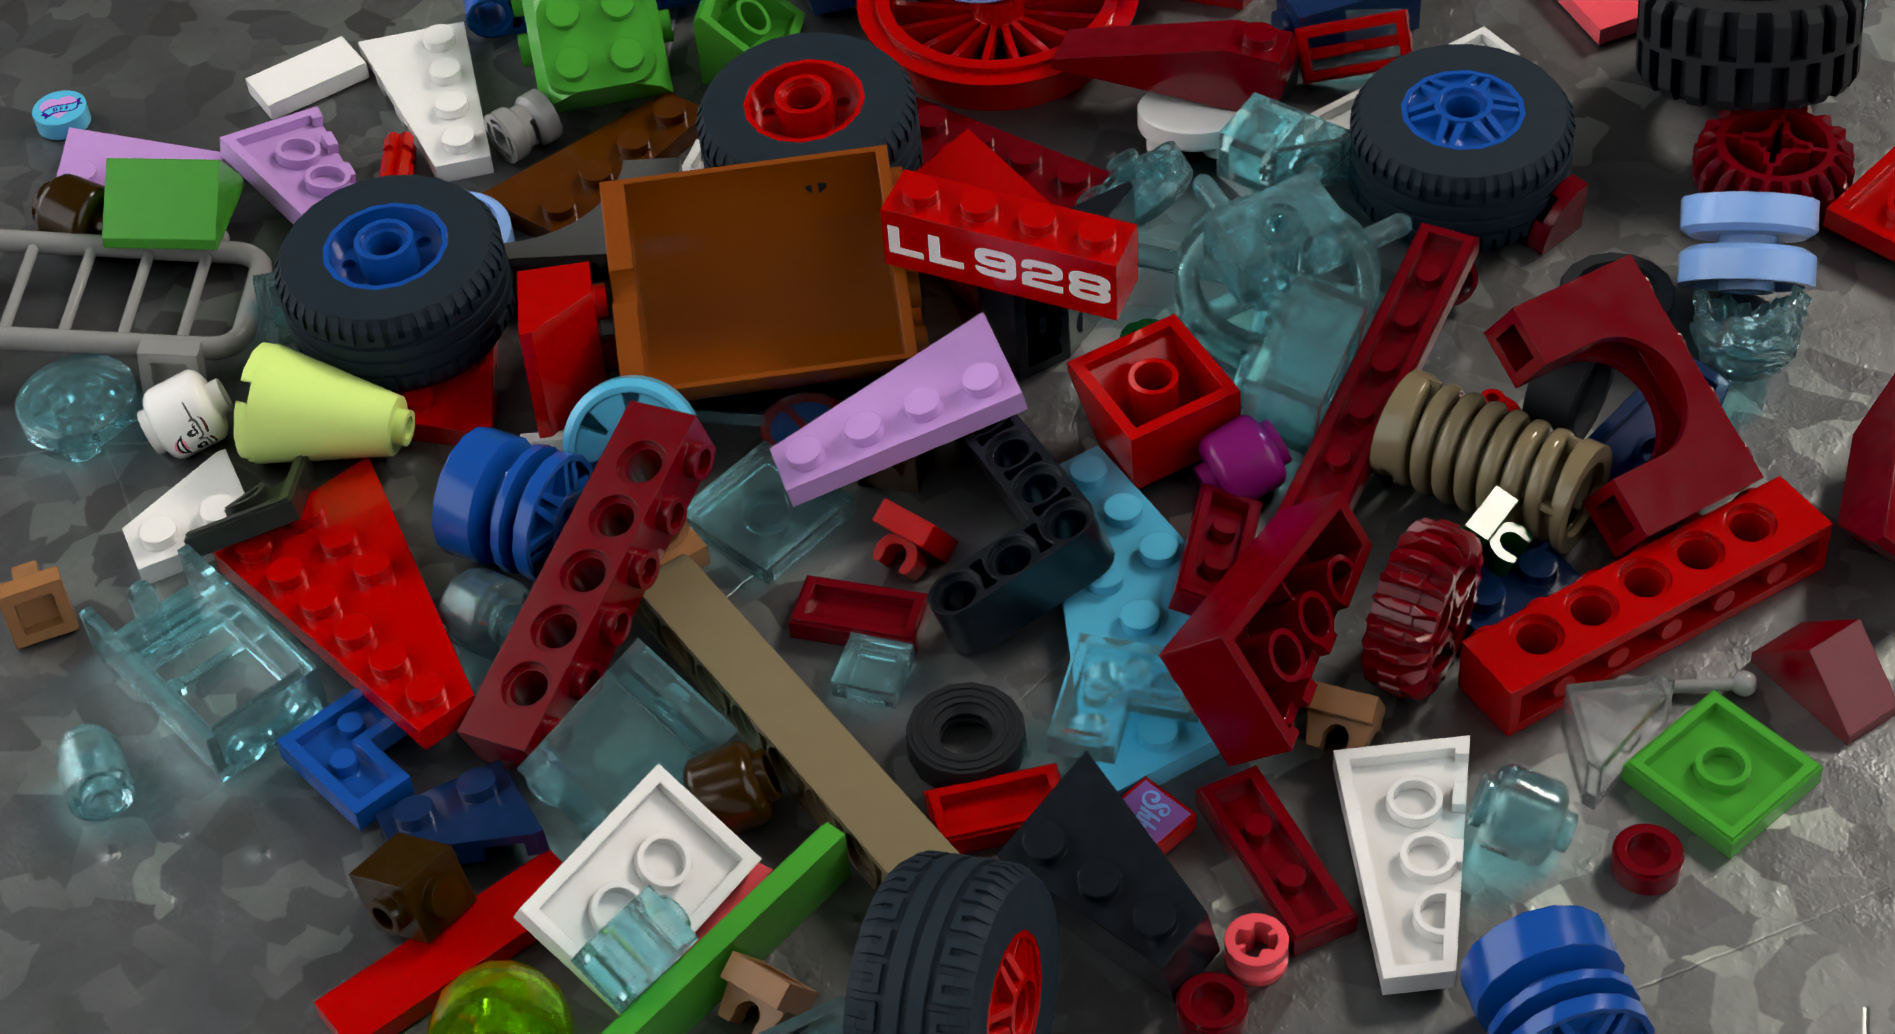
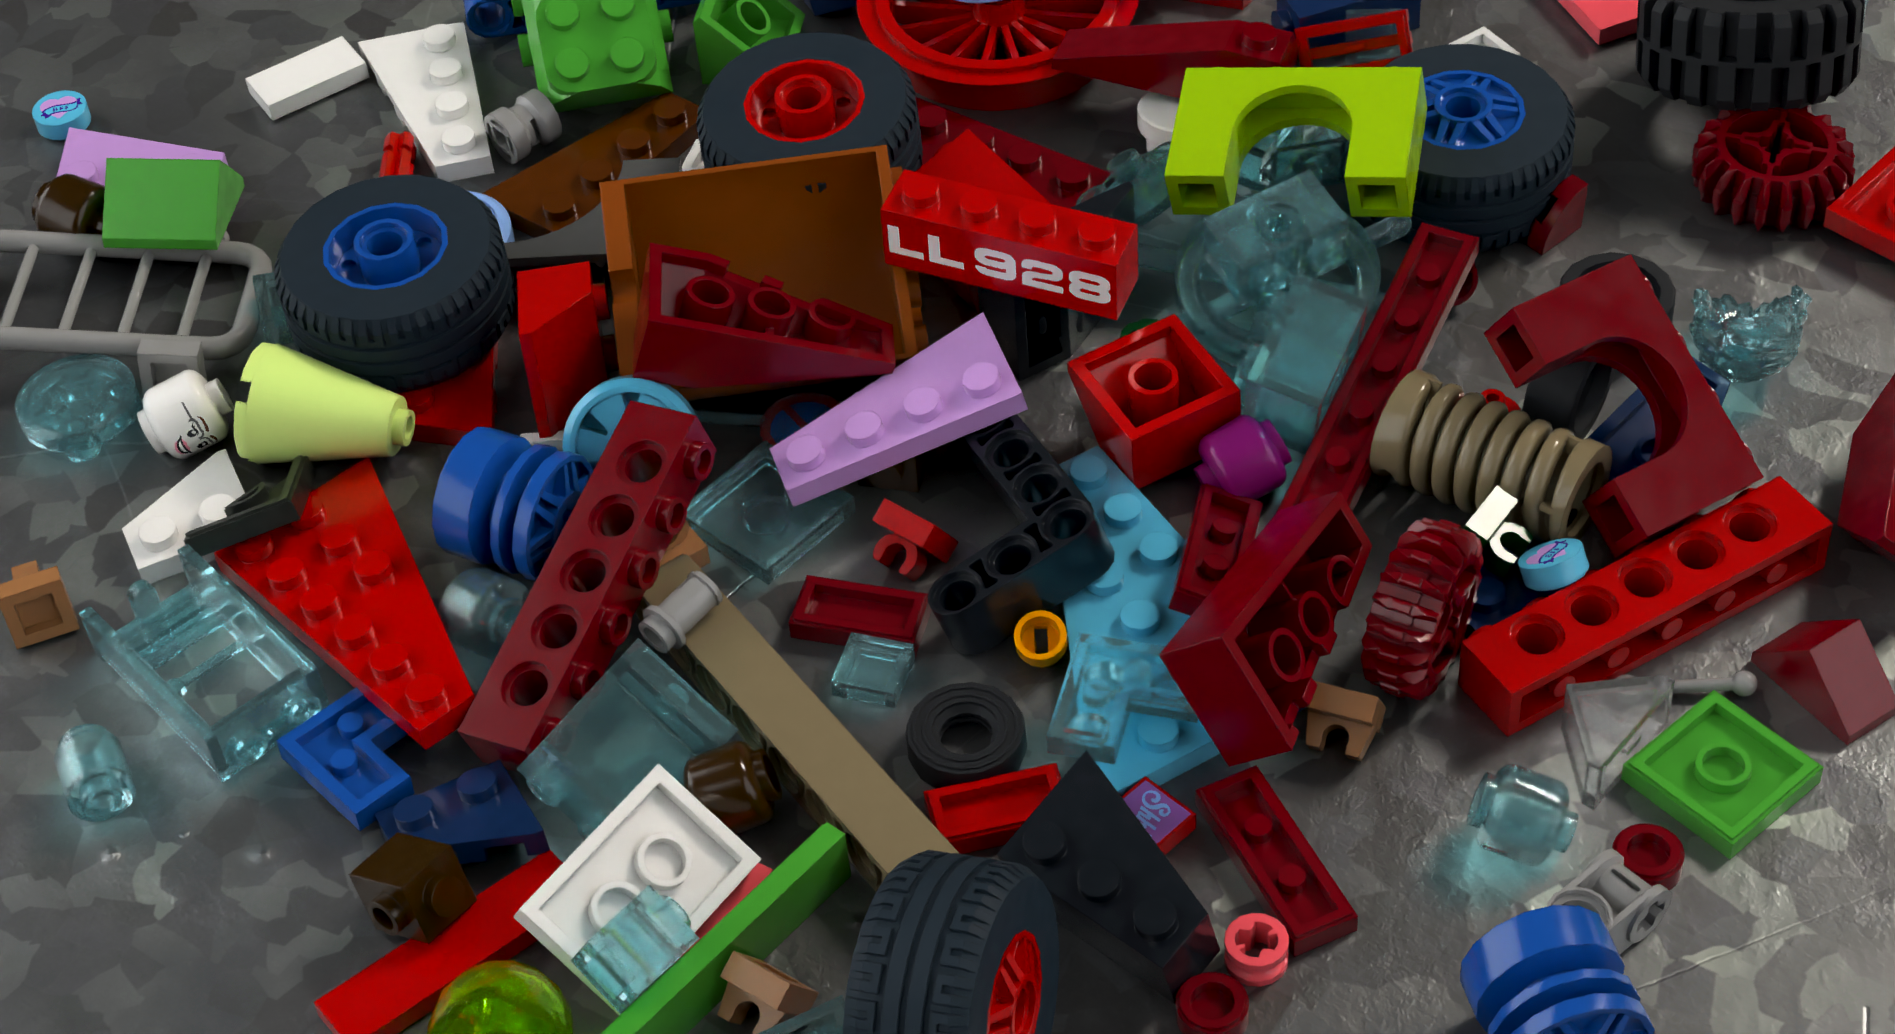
(289, 161): lavender wing -> none
(676, 615): none -> light grey pin
(725, 330): none -> dark red wedge
(1026, 643): none -> light orange hinge
(1234, 108): none -> lime arch
(1407, 851): white wing -> none
(1553, 564): none -> medium azure tile
(1620, 898): none -> light grey piece
(1749, 241): light blue wheel -> none

